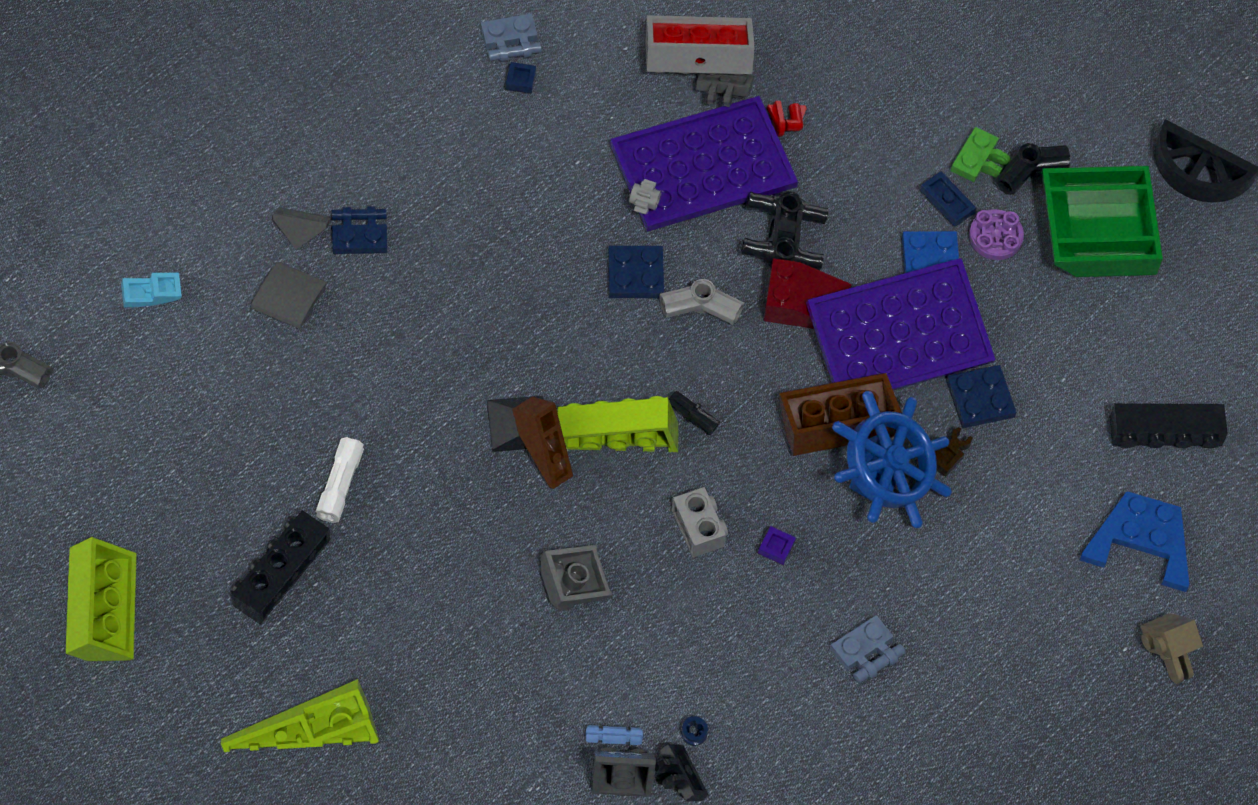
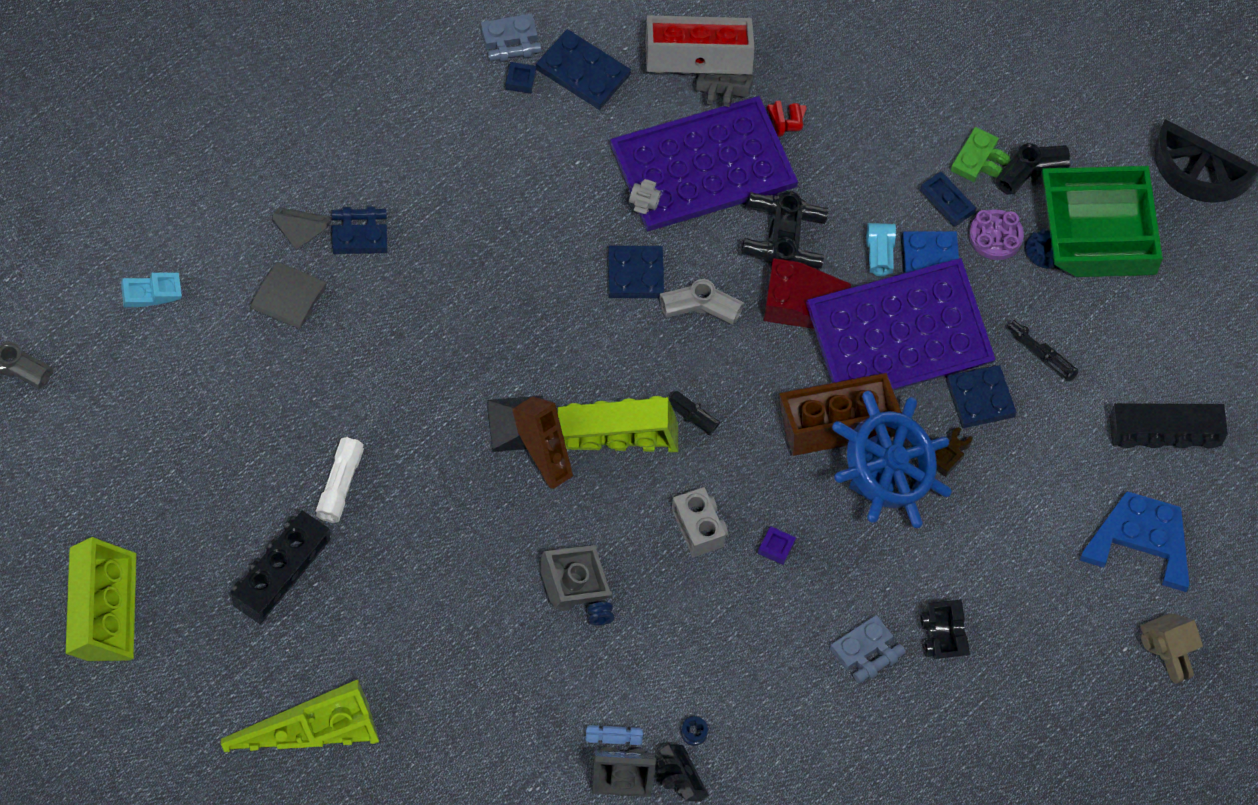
(583, 69): none -> dark blue plate
(600, 613): none -> dark blue bush
(881, 241): none -> medium azure piece
(945, 629): none -> black cylinder
(1035, 249): none -> dark blue gear
(1043, 351): none -> black piece

